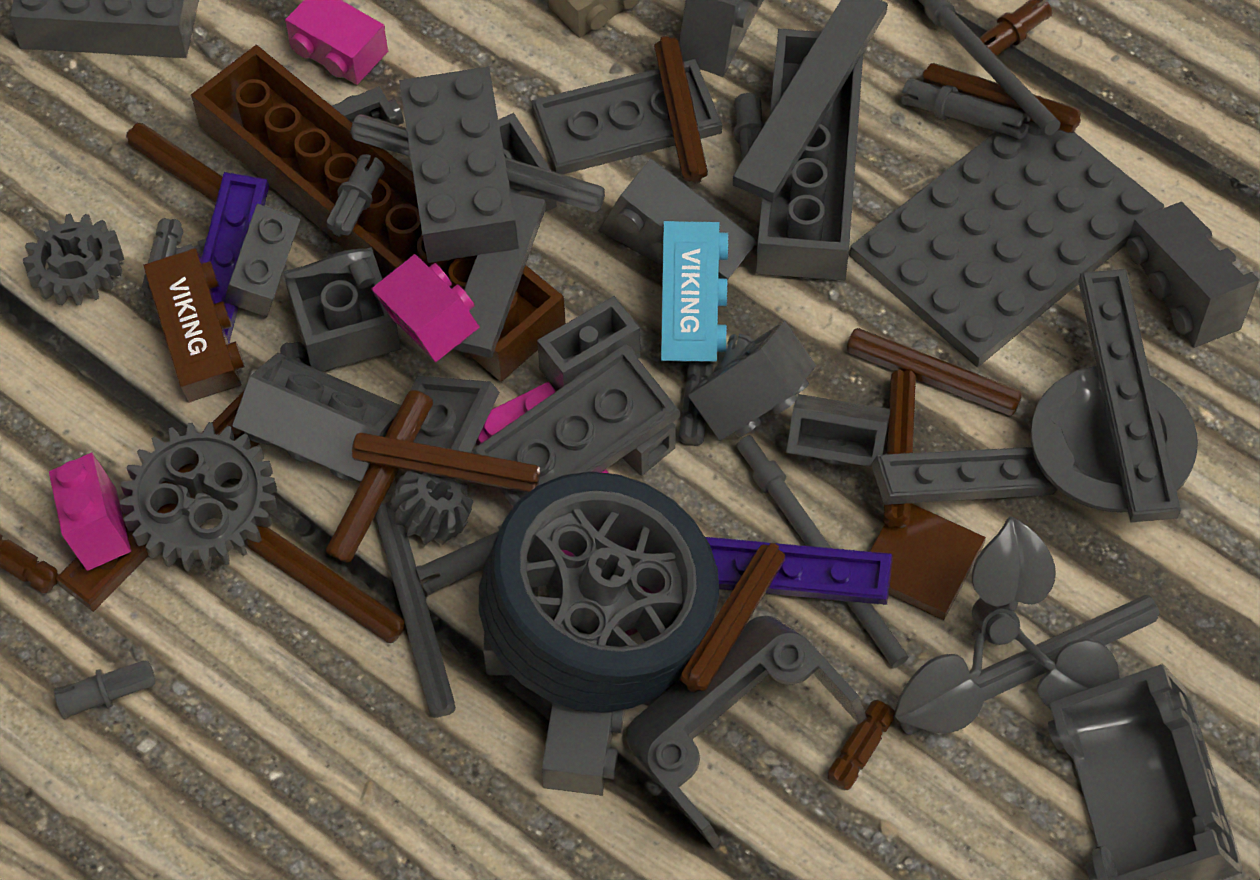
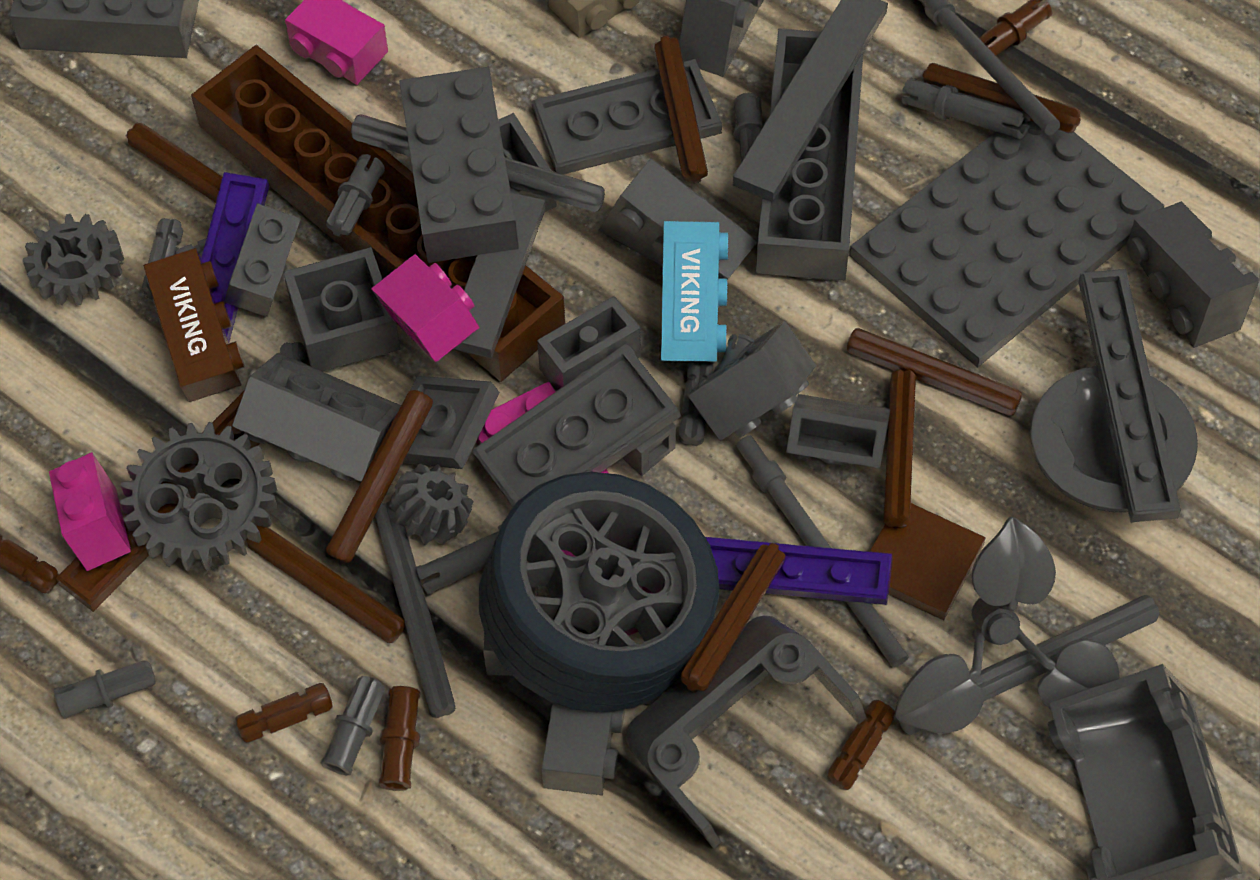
(284, 712): none -> reddish brown axle
(341, 262): dark grey bar -> none
(353, 725): none -> dark grey axle
(372, 104): dark grey bracket -> none
(399, 738): none -> reddish brown pin
(445, 462): reddish brown axle -> none
(959, 475): dark grey tile -> none

